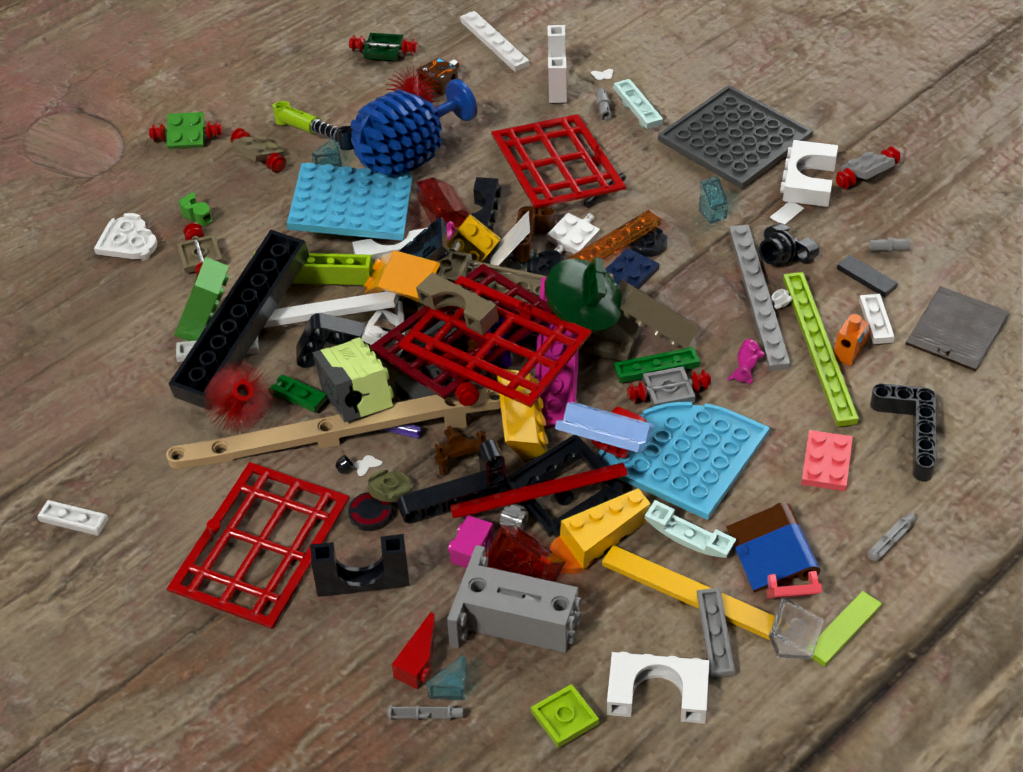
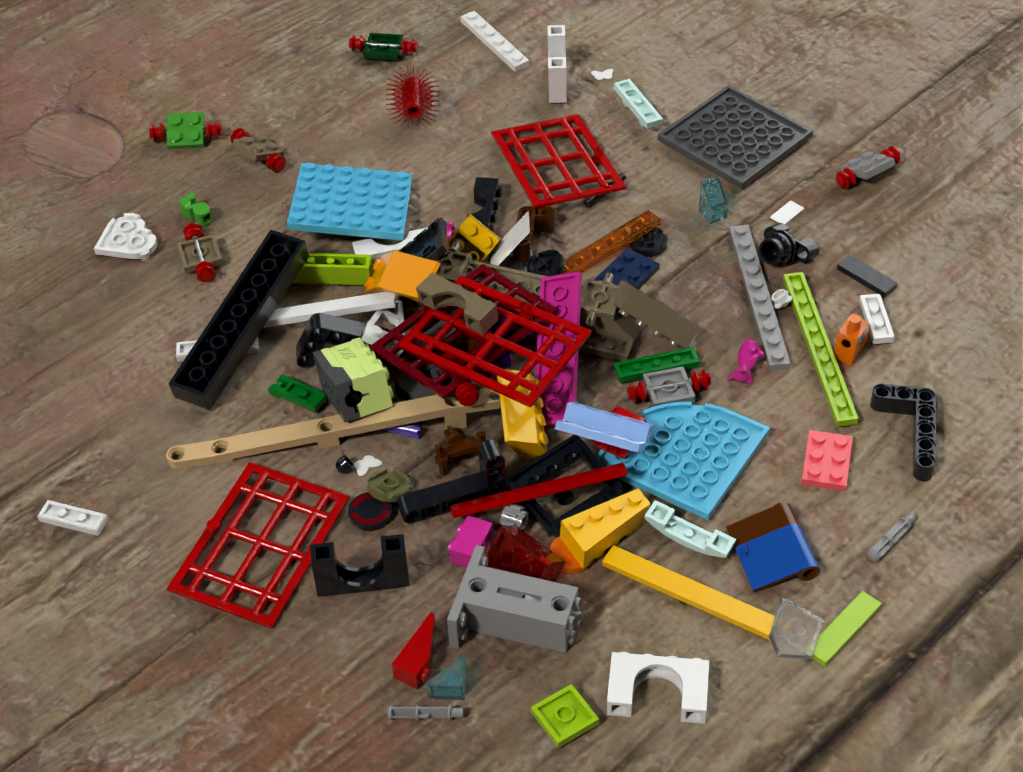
(202, 299): bright green brick -> none
(238, 397): red piece -> none
(309, 123): piece -> none
(328, 154): clear light blue slope -> none
(403, 129): blue plant -> none
(440, 201): clear red slope -> none
(443, 72): reddish brown torso -> none
(573, 233): white plate -> none
(584, 294): dark green bracket -> none
(603, 104): light grey pin -> none
(715, 633): light grey tile -> none
(793, 591): coral piece -> none
(805, 189): white arch -> none
(889, 244): light grey pin -> none
(957, 328): door -> none

